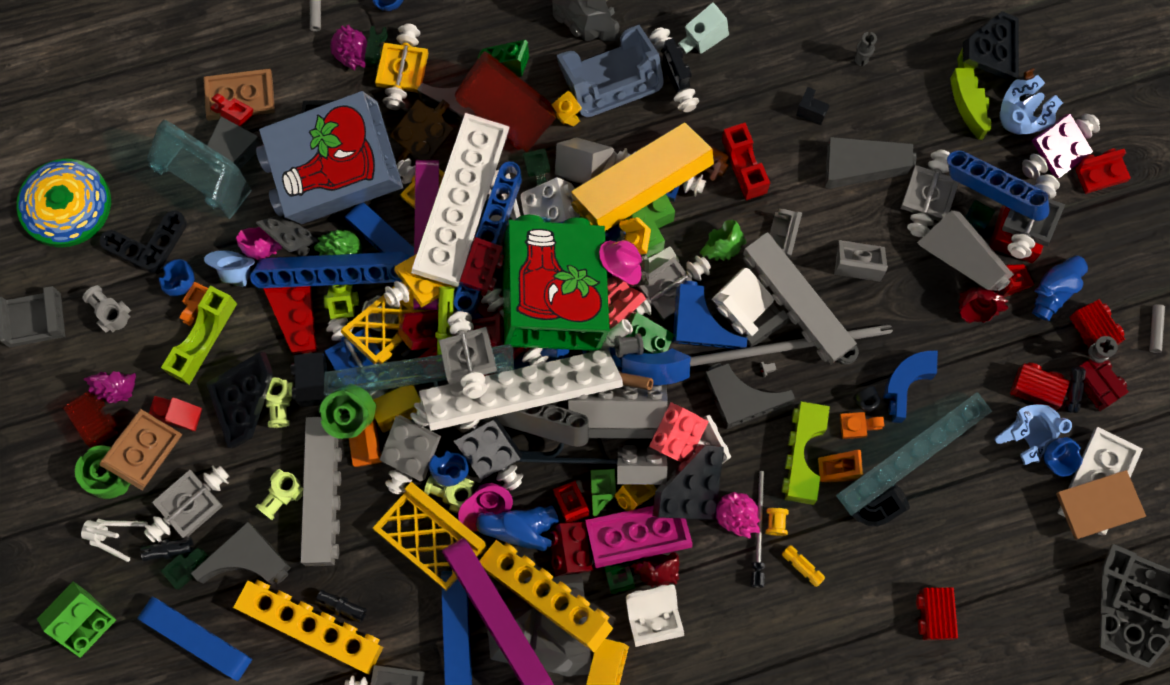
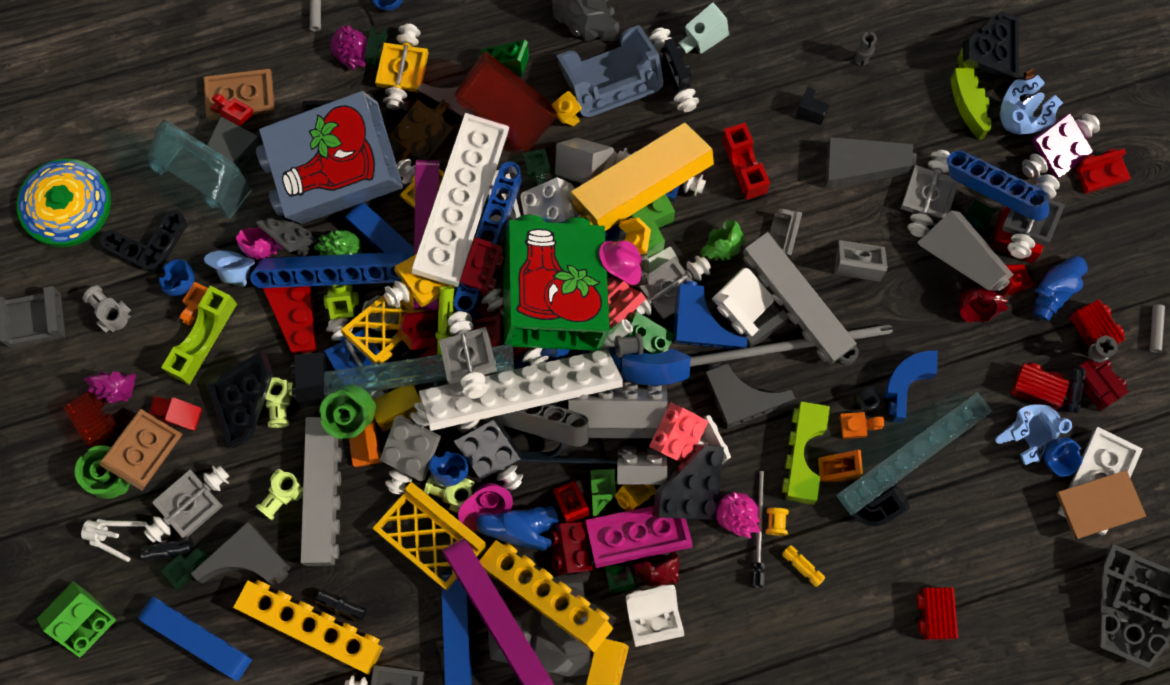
(637, 381): medium nougat piece -> none
(719, 166): reddish brown bracket -> none
(767, 368): light grey piece -> none

